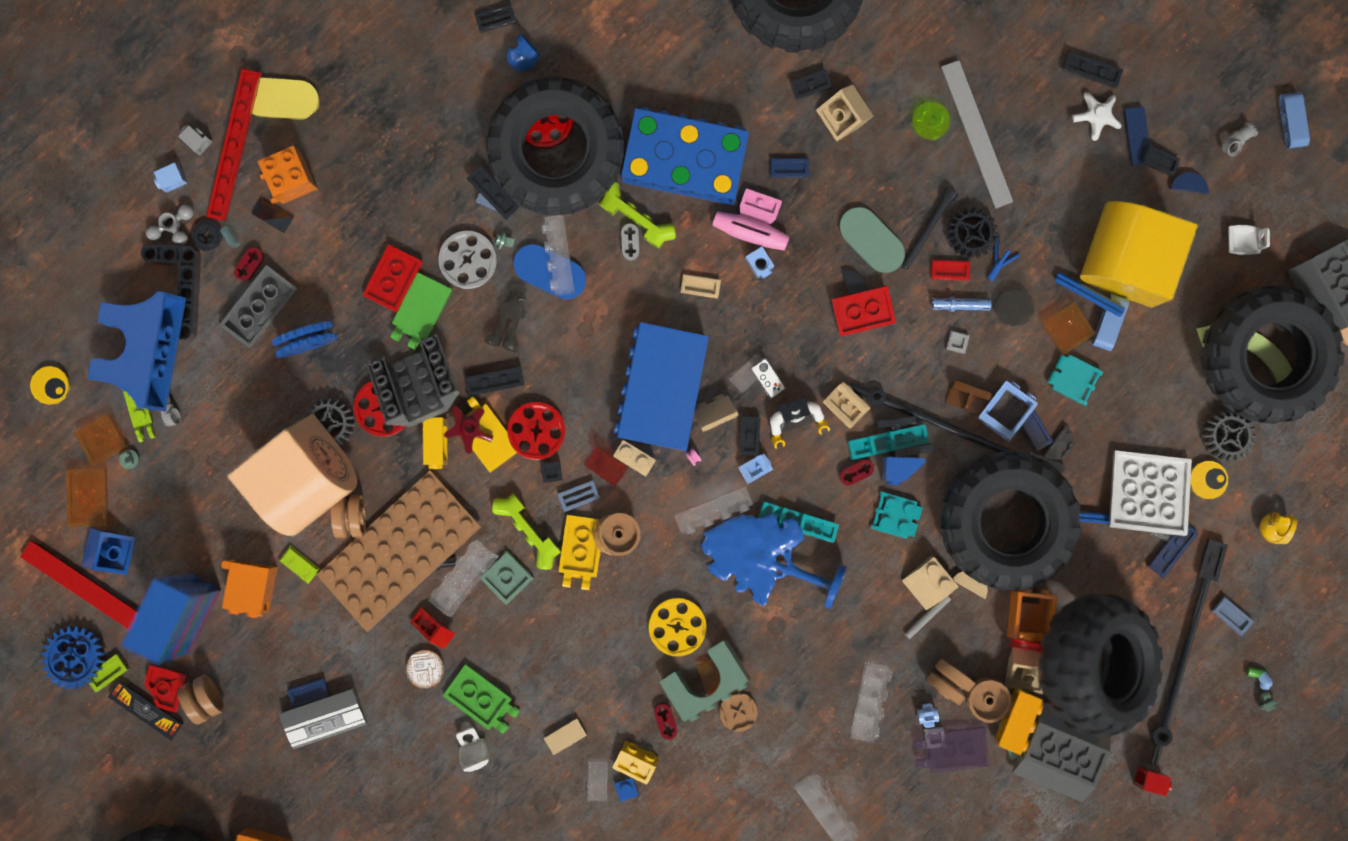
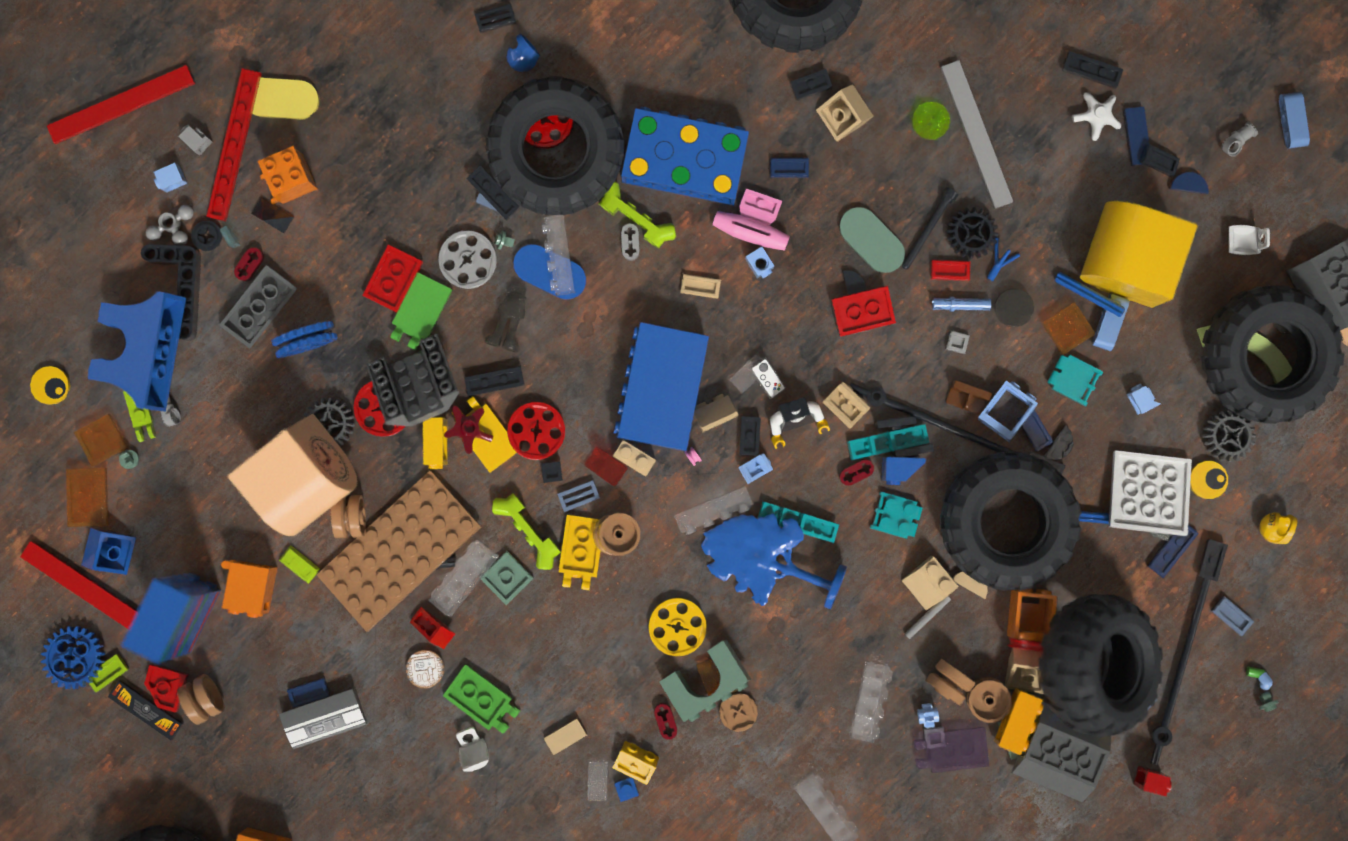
(120, 104): none -> red tile
(1142, 399): none -> light blue window

